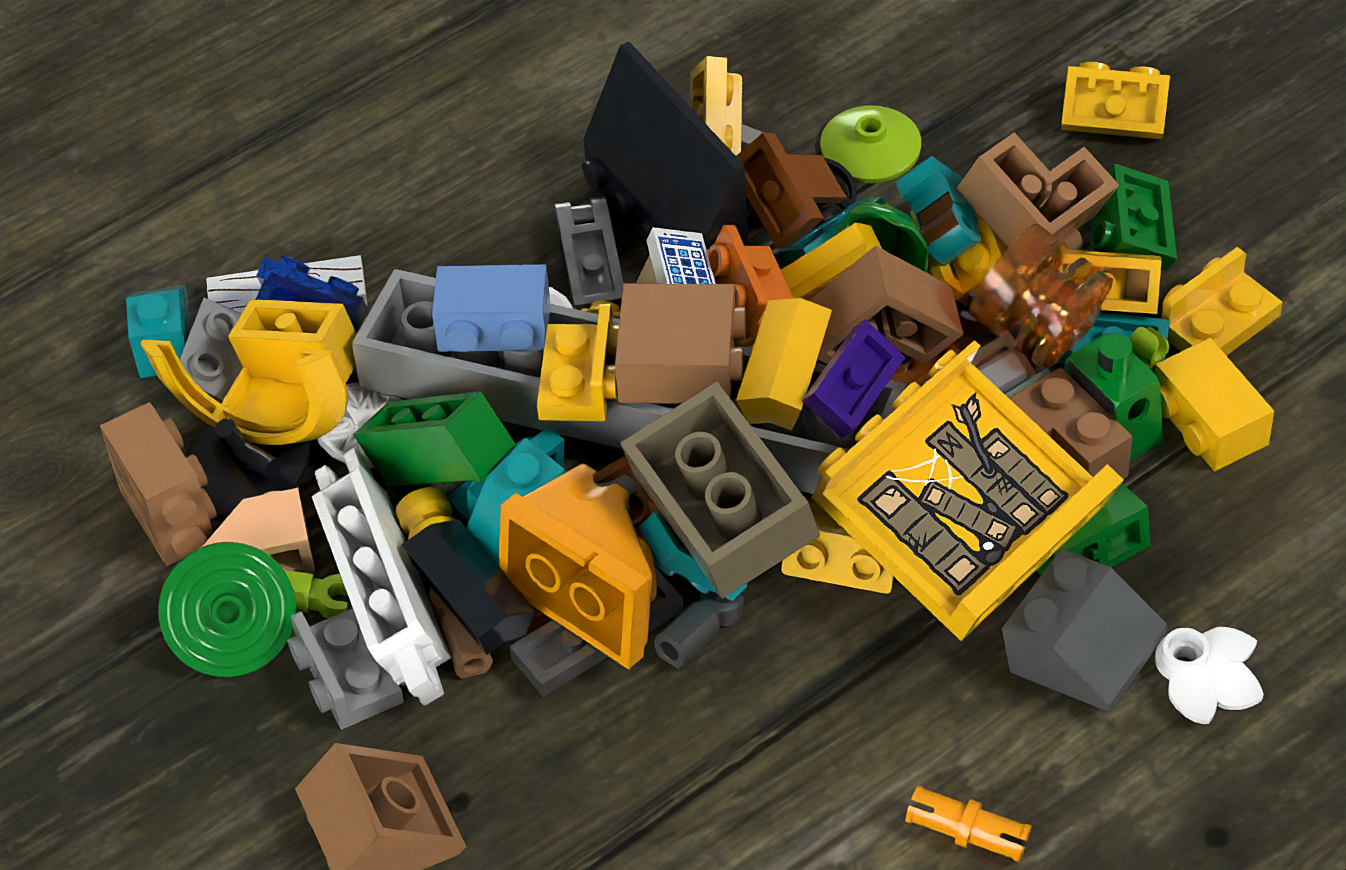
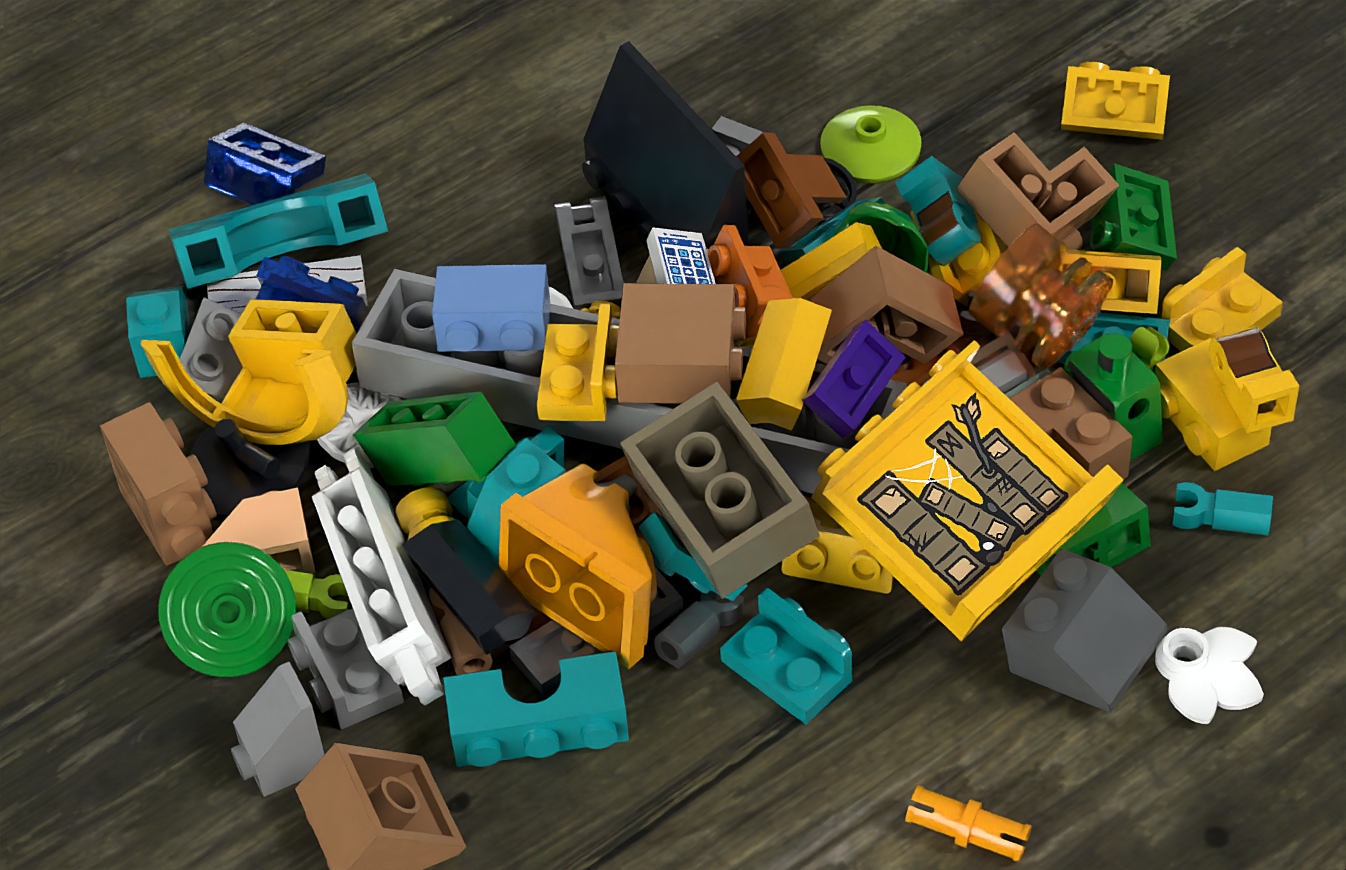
(258, 164): none -> clear blue bracket
(277, 734): none -> light grey slope
(310, 218): none -> teal arch
(495, 727): none -> teal arch
(718, 100): yellow bracket -> none
(790, 657): none -> teal bracket
(1222, 510): none -> teal bar
(1252, 378): none -> yellow leg

